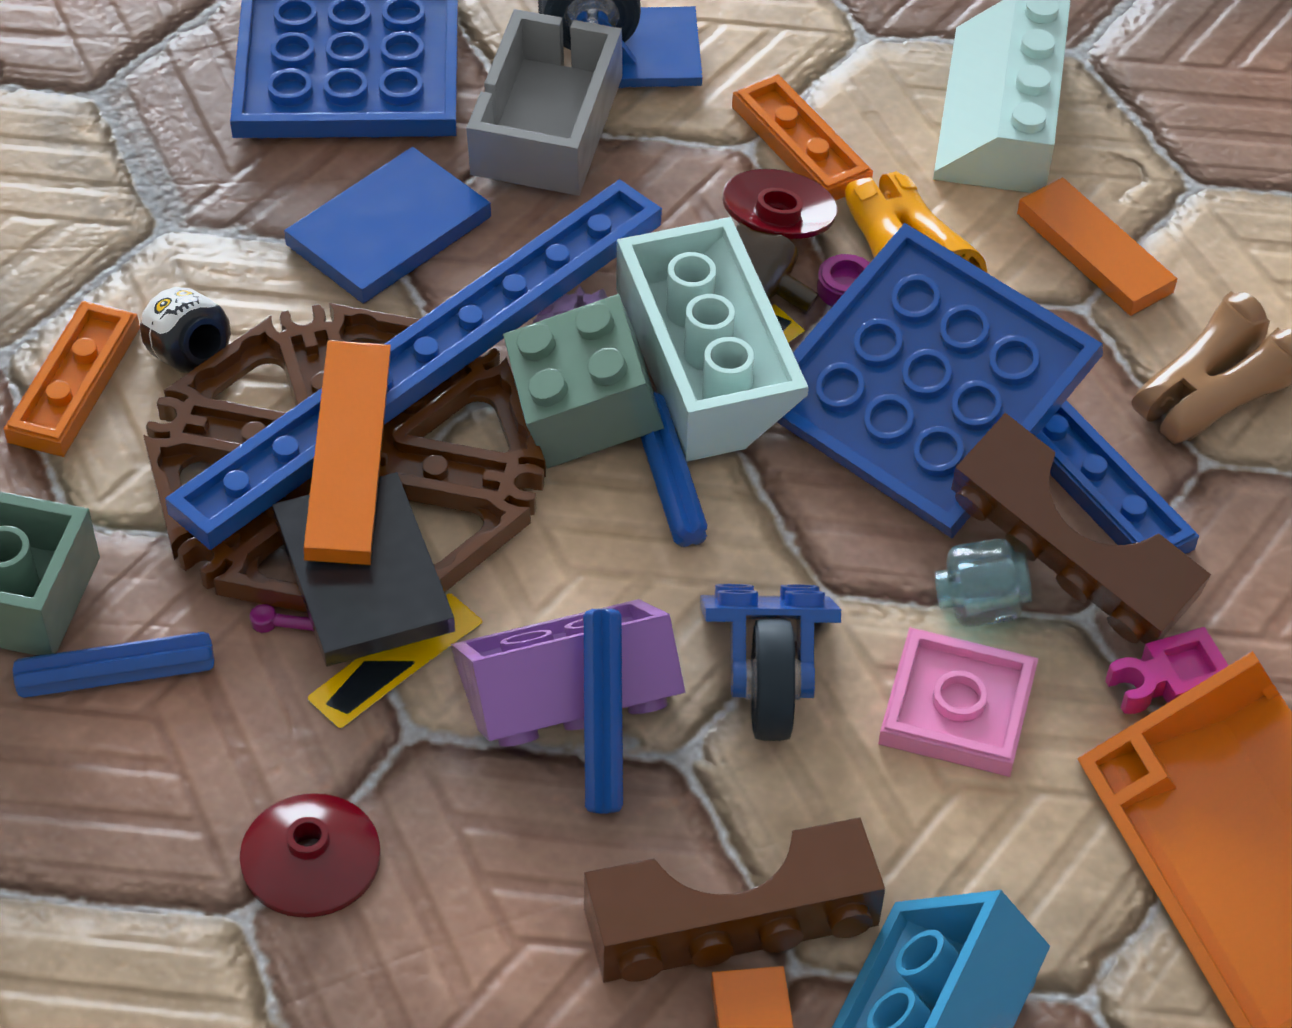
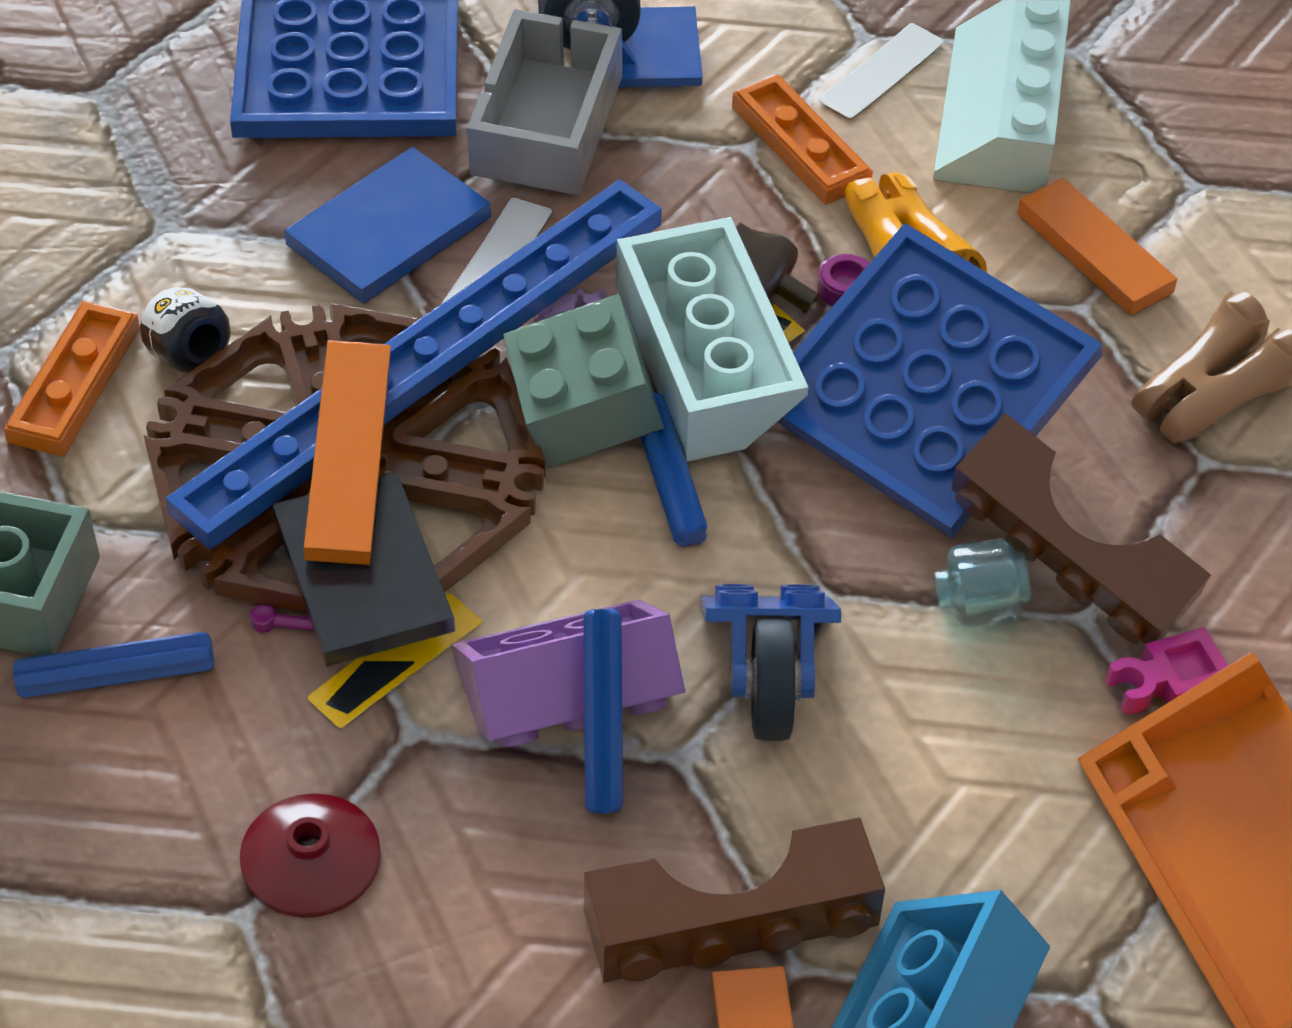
(514, 228): none -> white sticker
(779, 203): dark red dish -> none
(881, 71): none -> white sticker
(958, 701): bright pink tile -> none
(1109, 485): blue tile -> none

